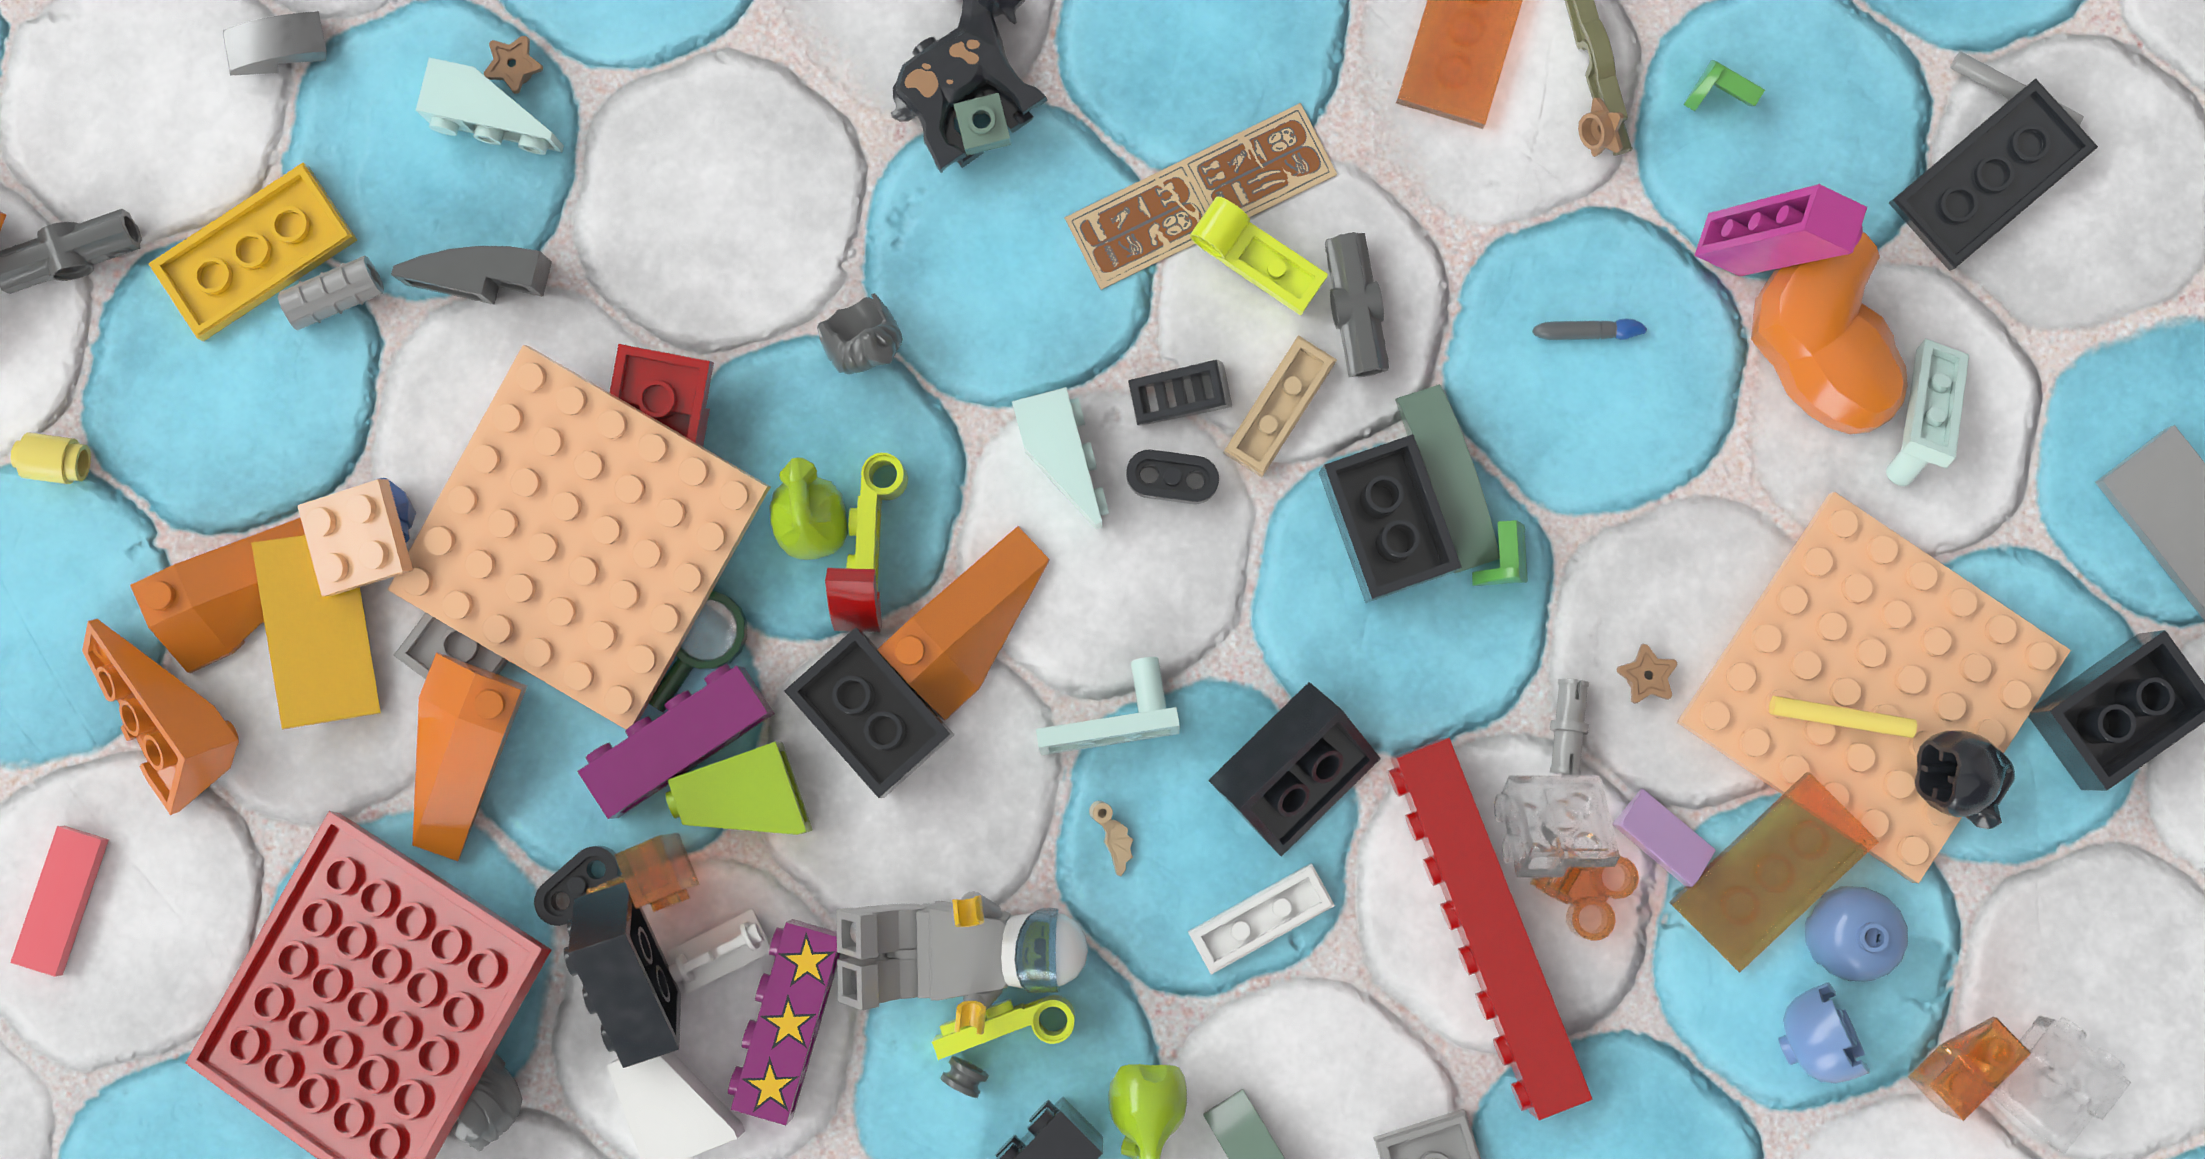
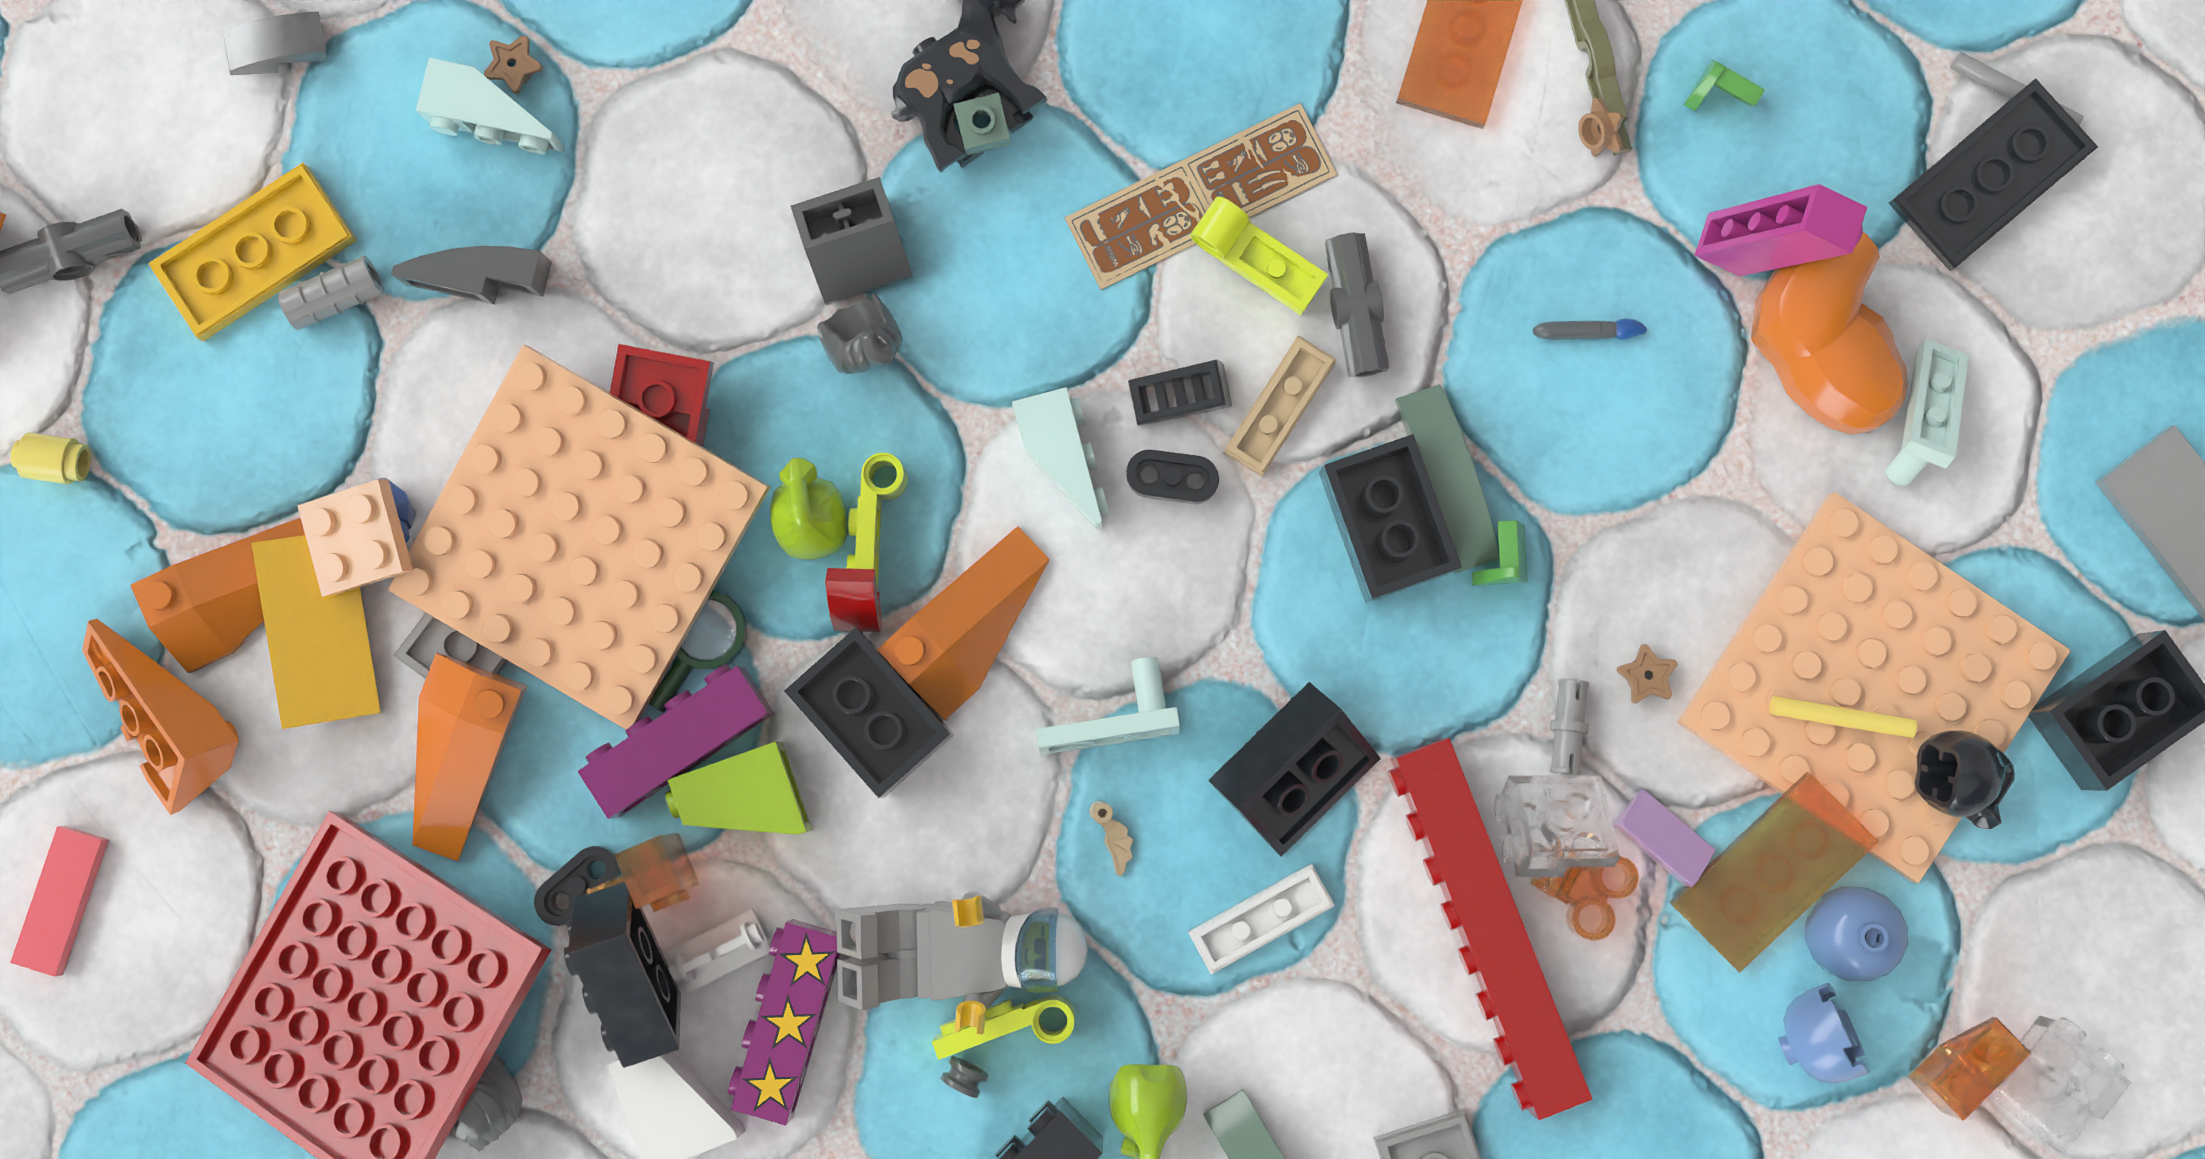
(851, 241): none -> dark grey slope

